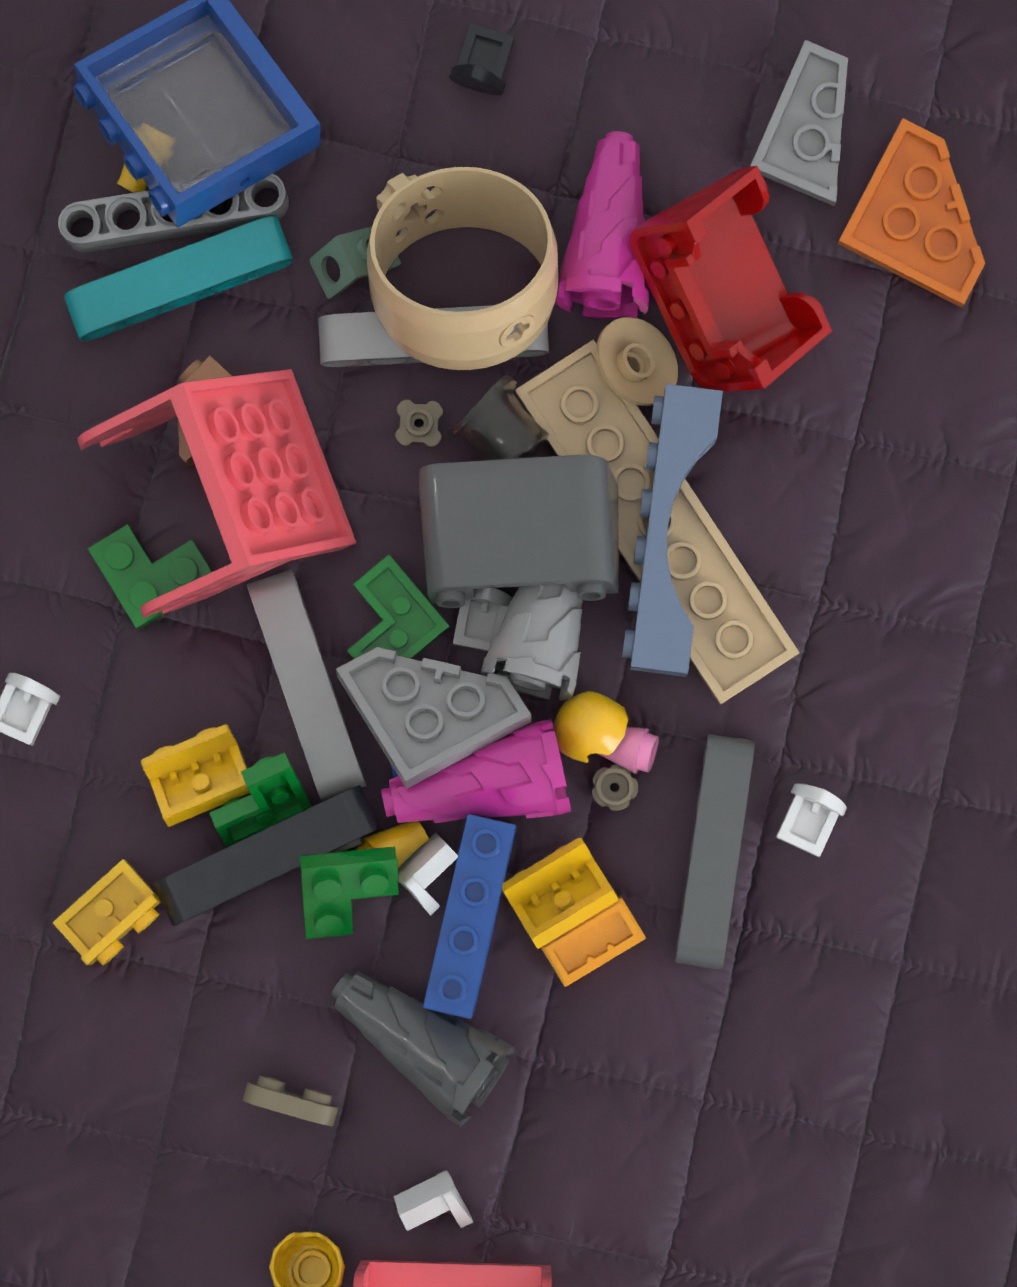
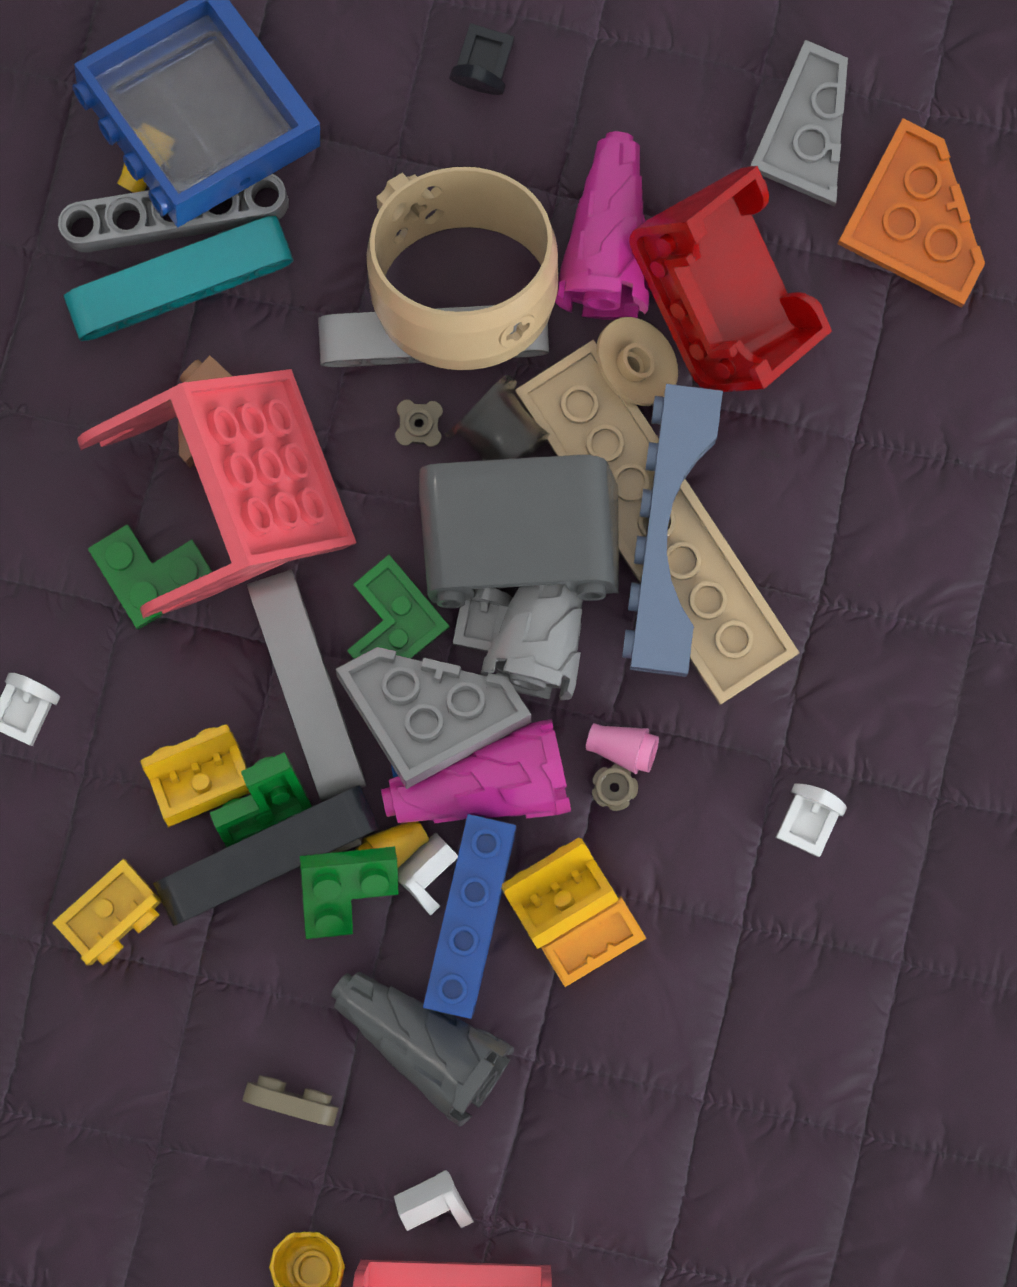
(351, 256): sand green bracket -> none
(589, 726): yellow hair -> none
(714, 851): dark grey beam -> none

